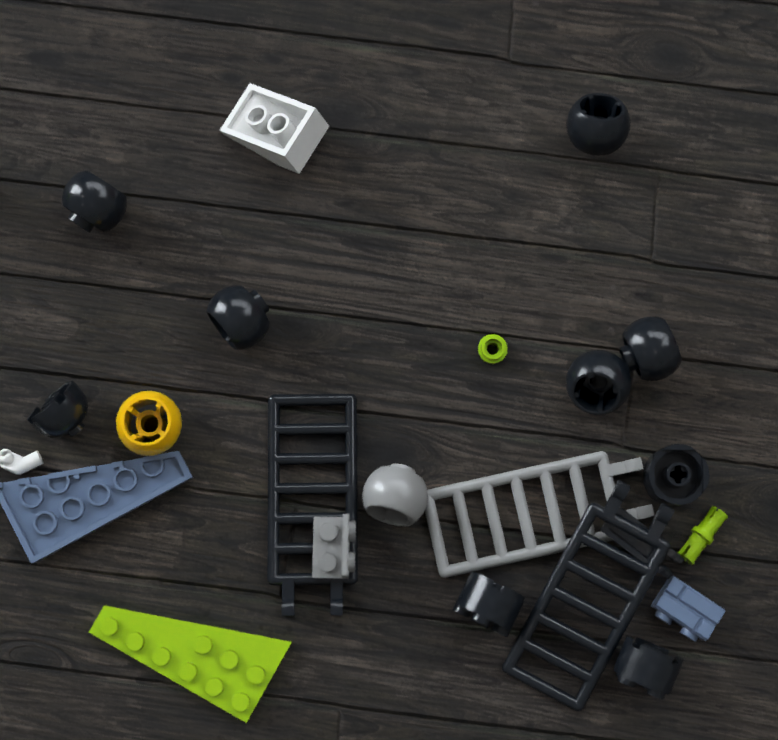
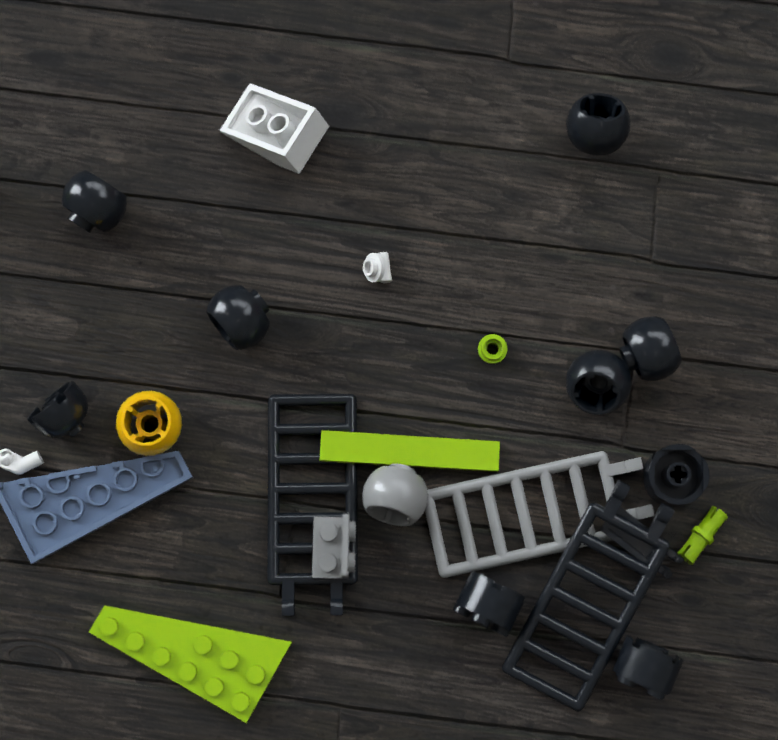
(377, 267): none -> white plate
(409, 451): none -> lime tile
(687, 609): sand blue brick -> none

